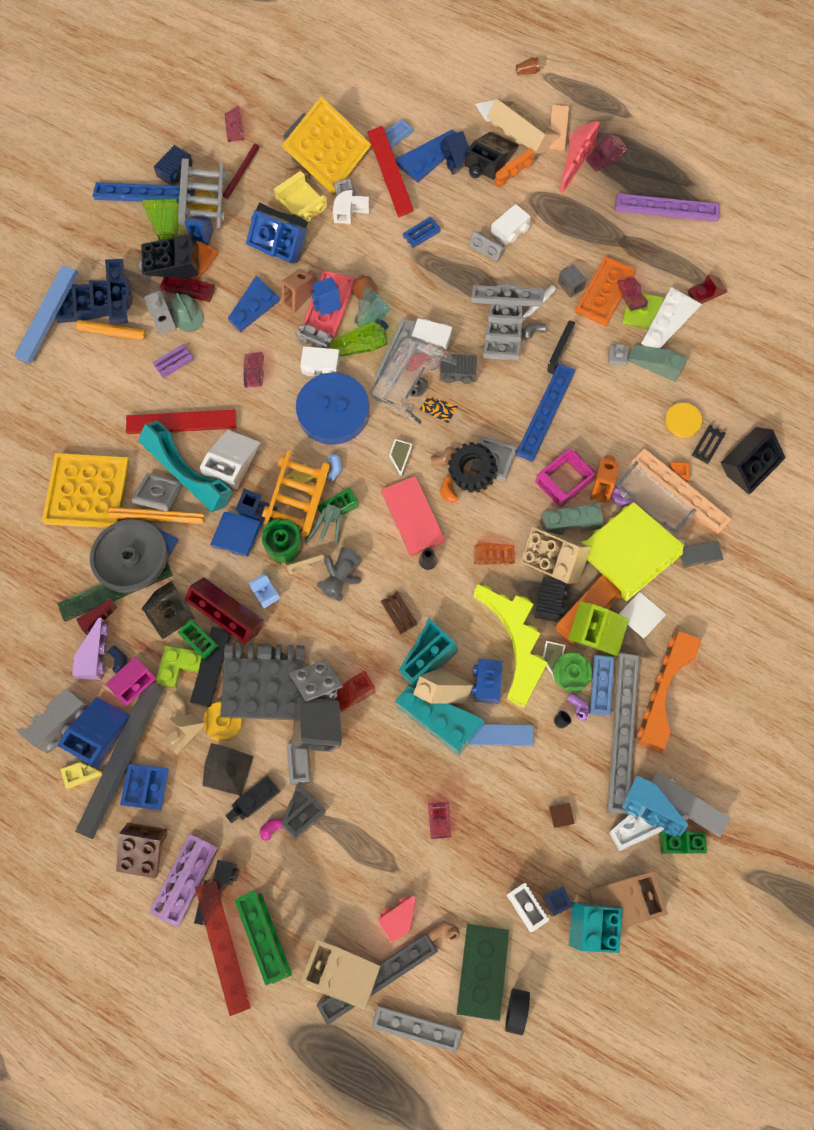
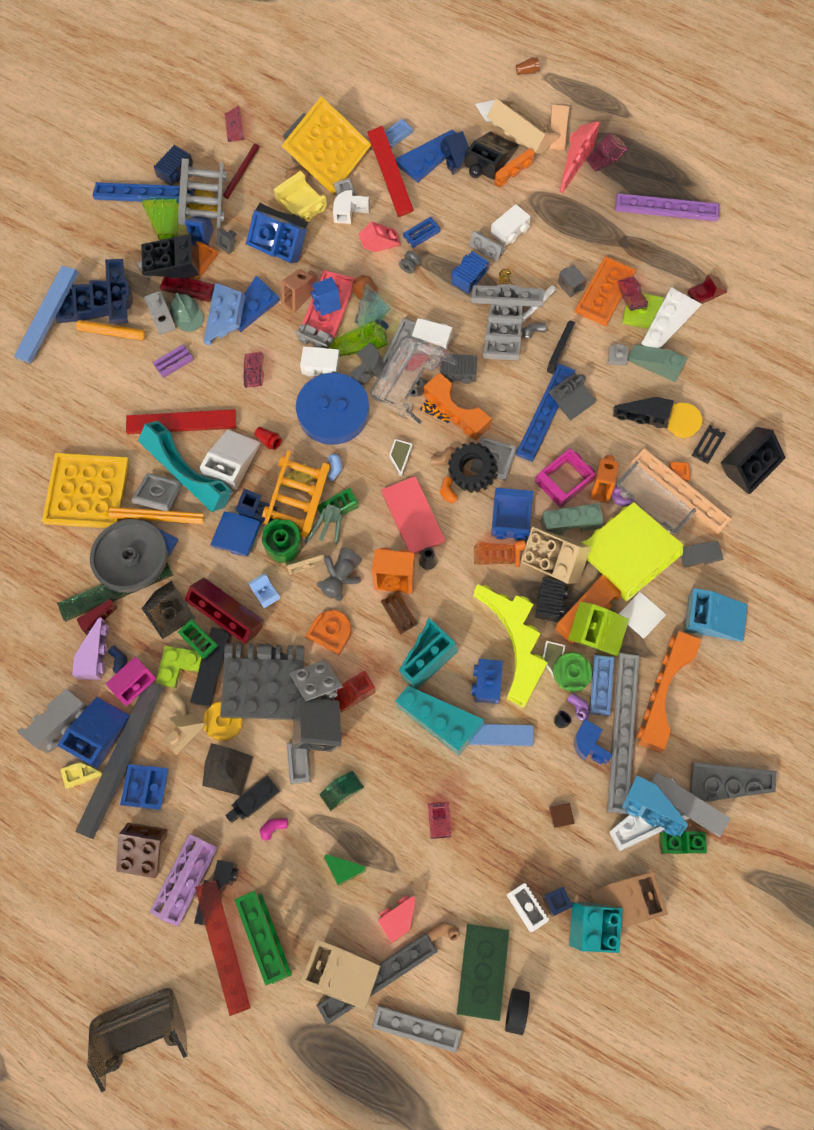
(131, 1028): none -> clear smoke windscreen
(224, 312): none -> medium blue wing
(226, 240): none -> dark grey tile
(269, 438): none -> red cone
(301, 813): dark grey wing -> none
(330, 631): none -> orange tile
(341, 790): none -> clear green slope
(343, 870): none -> green slope
(371, 364): none -> dark grey brick
(378, 237): none -> coral slope
(393, 570): none -> orange brick
(409, 262): none -> dark grey wheel
(442, 687): tan slope -> none
(470, 271): none -> blue brick
(472, 421): none -> orange arch
(504, 276): none -> clear yellow arm
(511, 514): none -> blue panel
(518, 546): none -> orange hand
(572, 396): none -> dark grey hinge
(585, 743): none -> blue brick
(650, 411): none -> black slope
(715, 615): none -> dark azure slope
(719, 782): none -> dark grey wing

